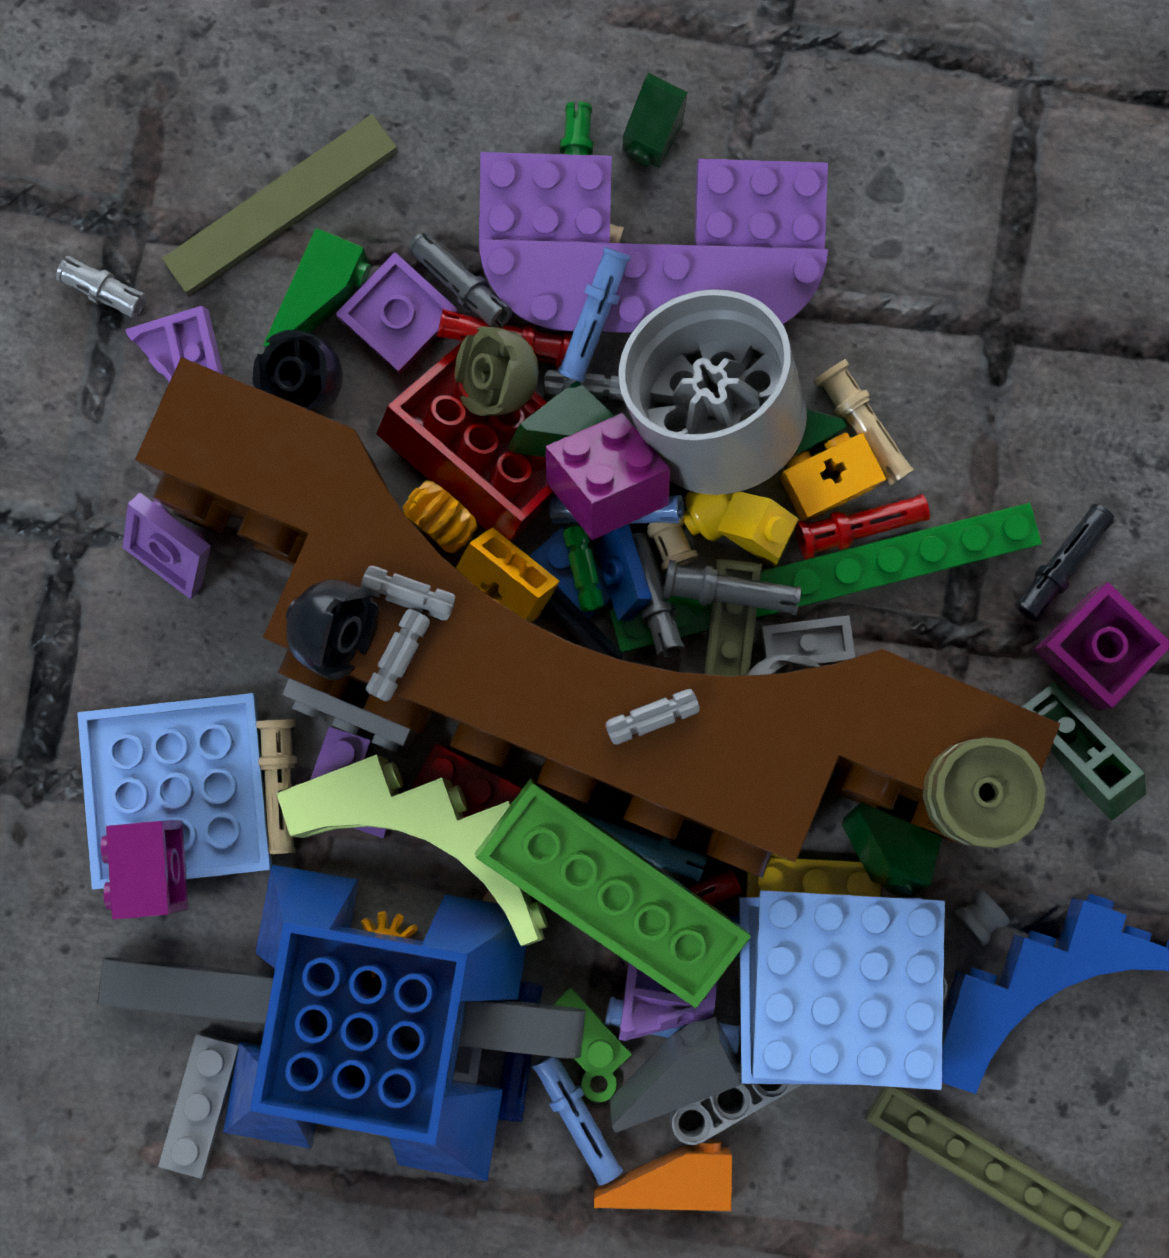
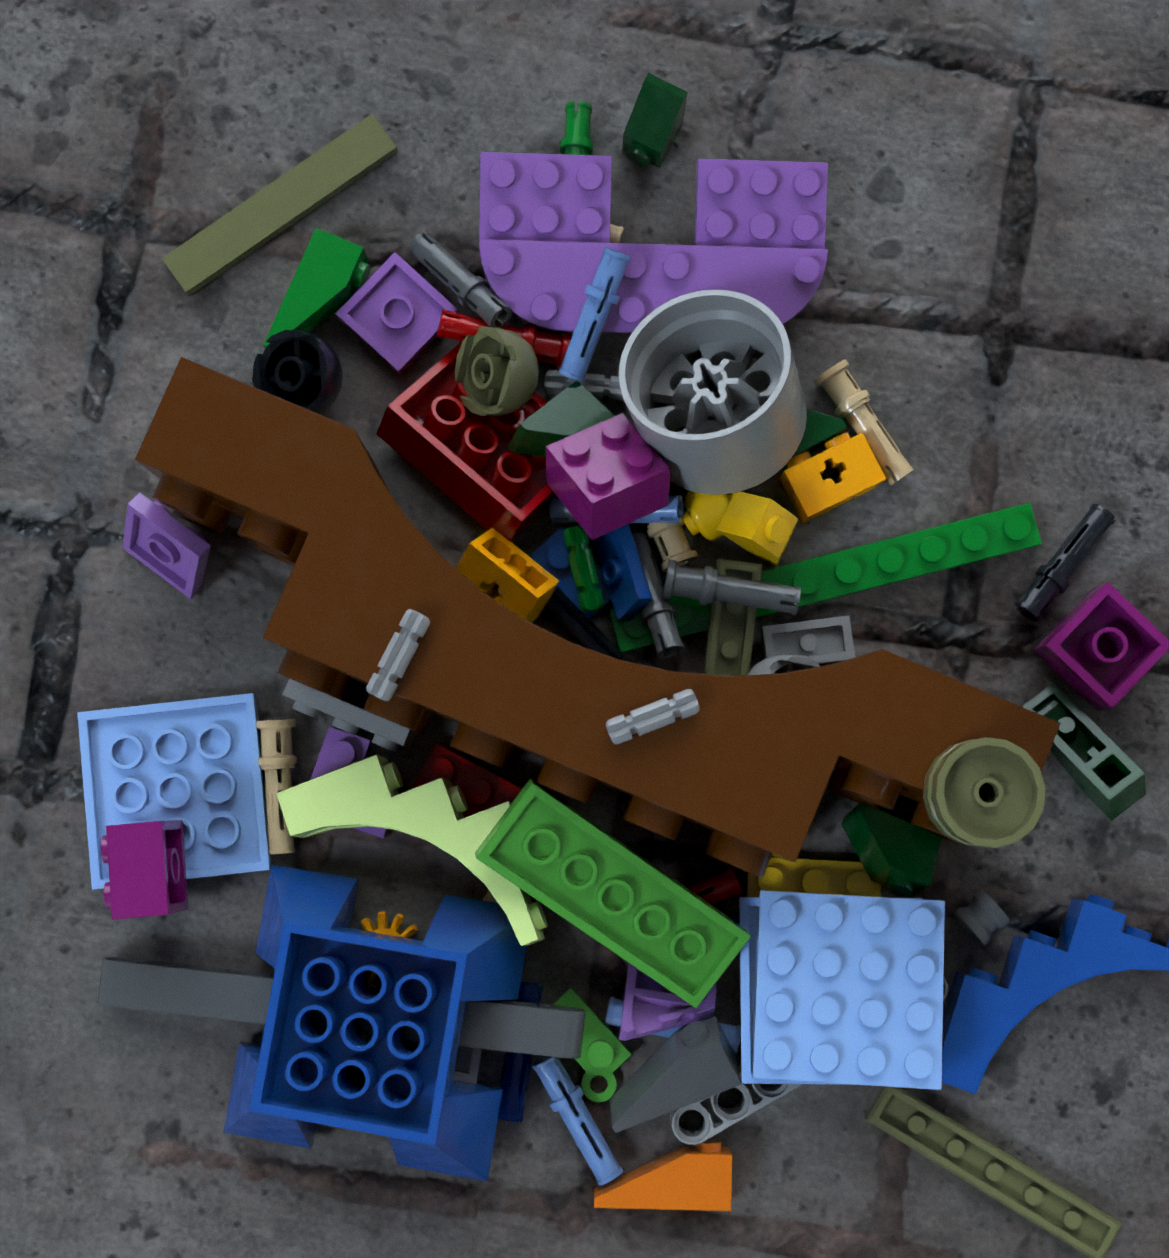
(101, 287): light grey pin -> none
(177, 336): medium lavender wing -> none
(199, 1105): light grey plate -> none
(330, 626): black cylinder -> none
(408, 592): light grey axle -> none
(440, 516): light orange gear -> none
(656, 851): medium azure pin -> none
(839, 525): red pin -> none

